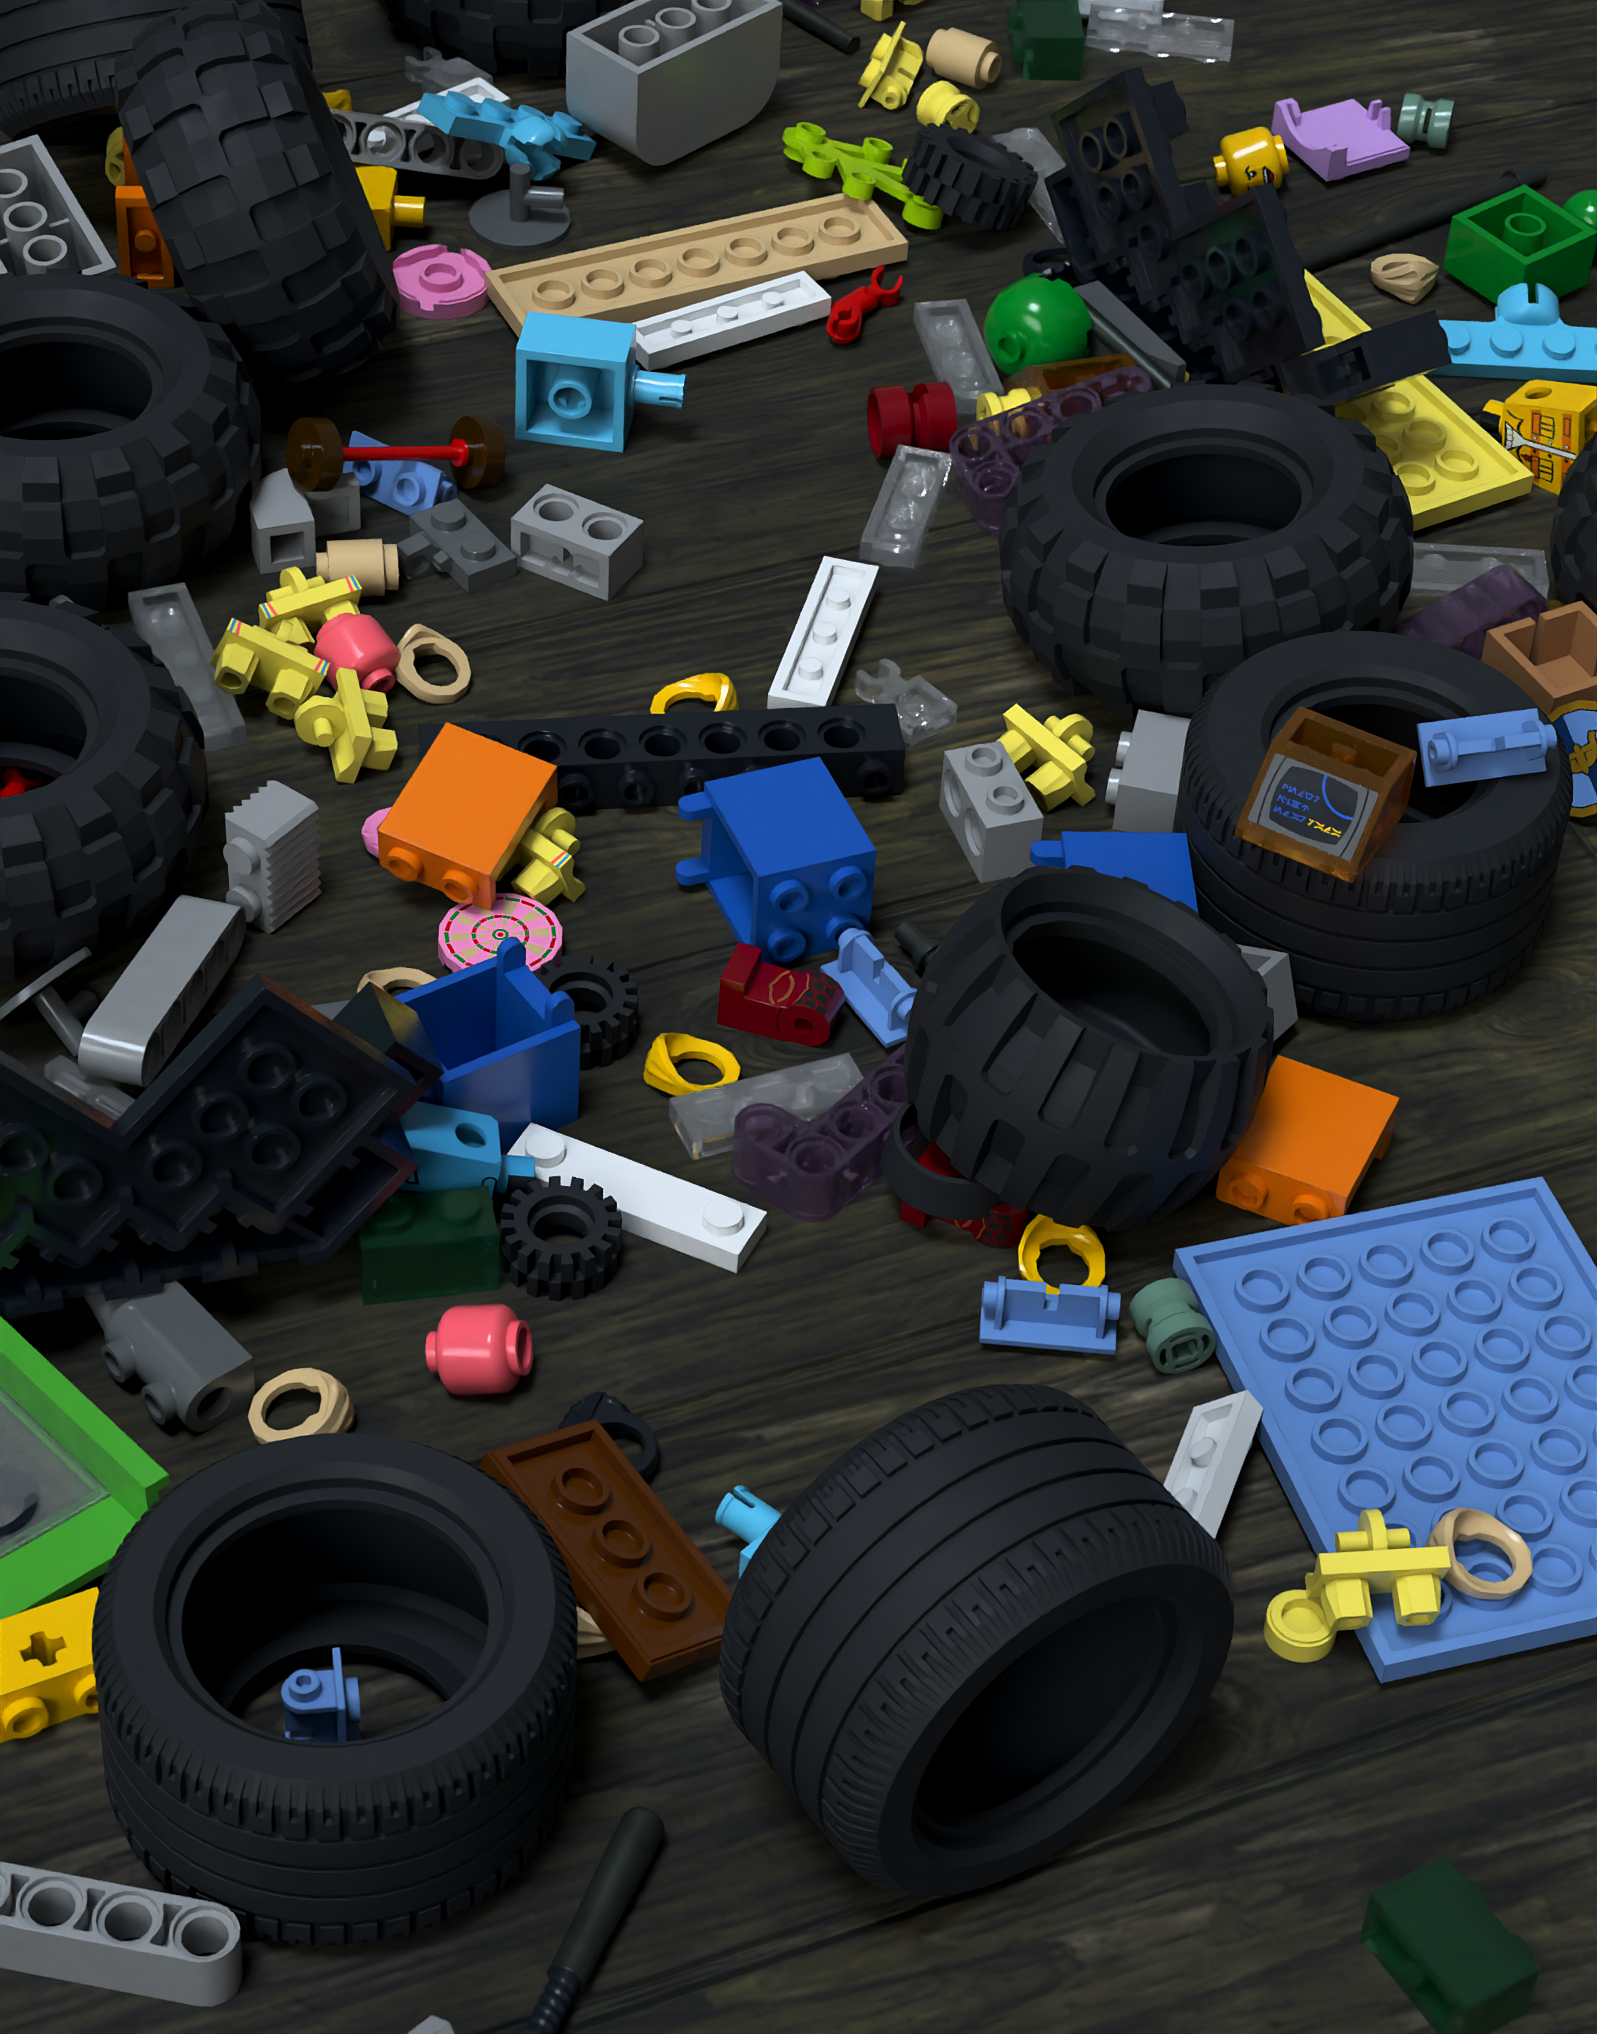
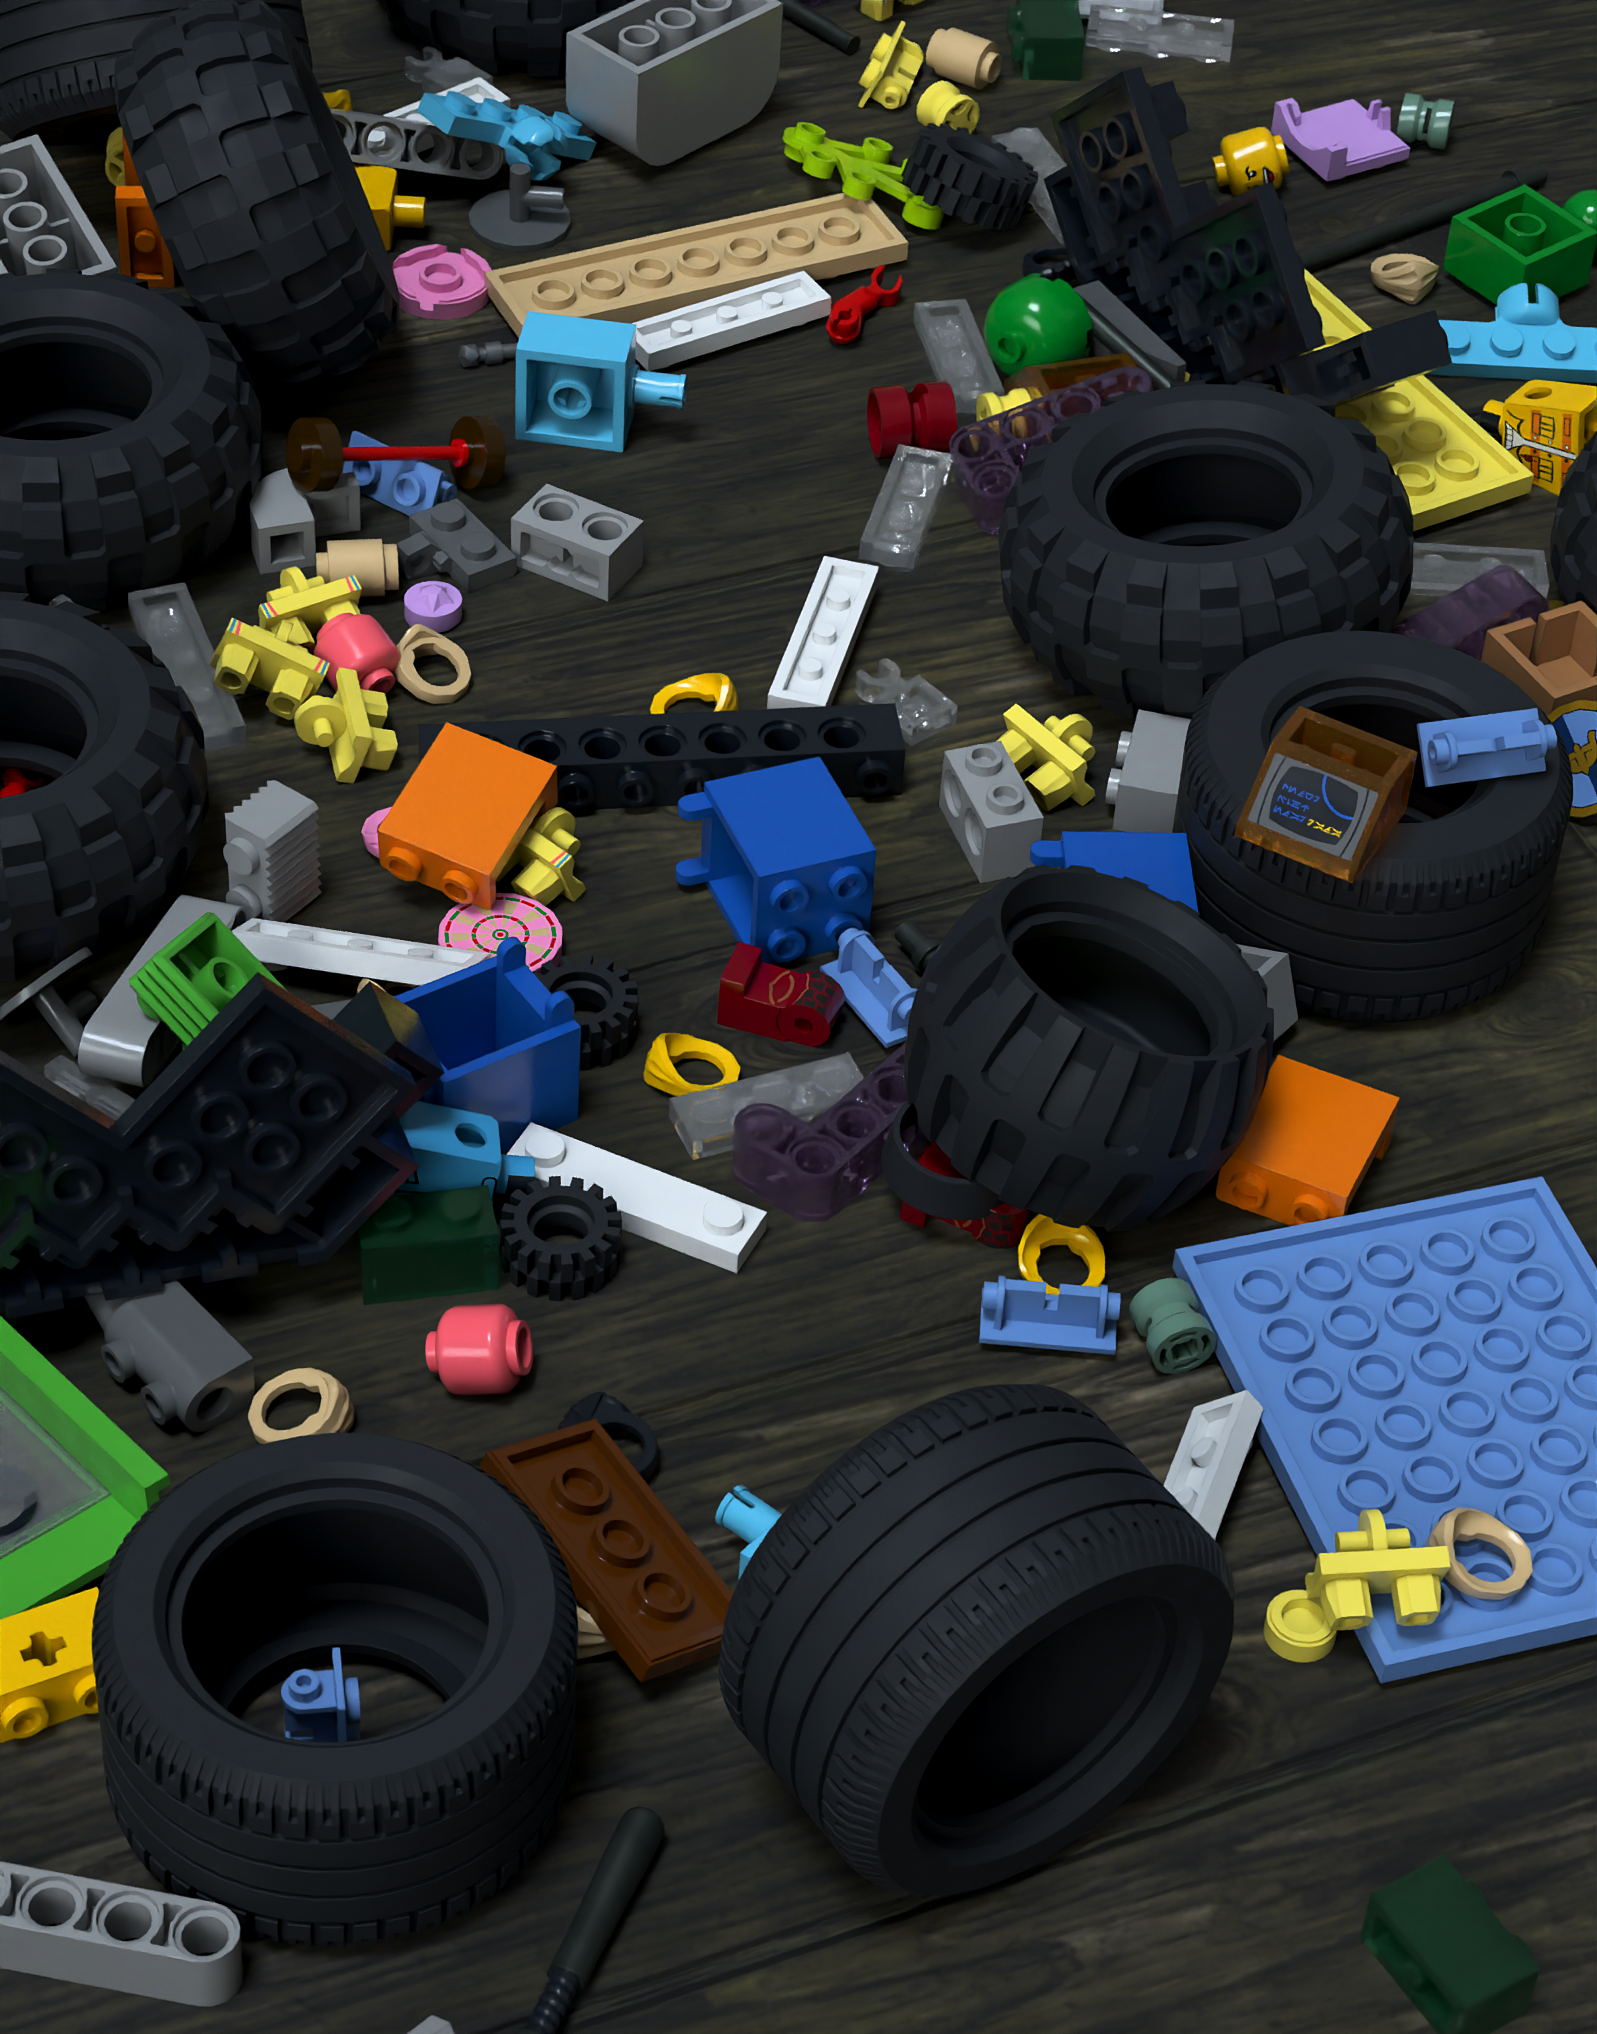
(195, 977): none -> bright green brick
(350, 953): none -> white plate
(433, 605): none -> lavender tile
(489, 353): none -> flat silver piece

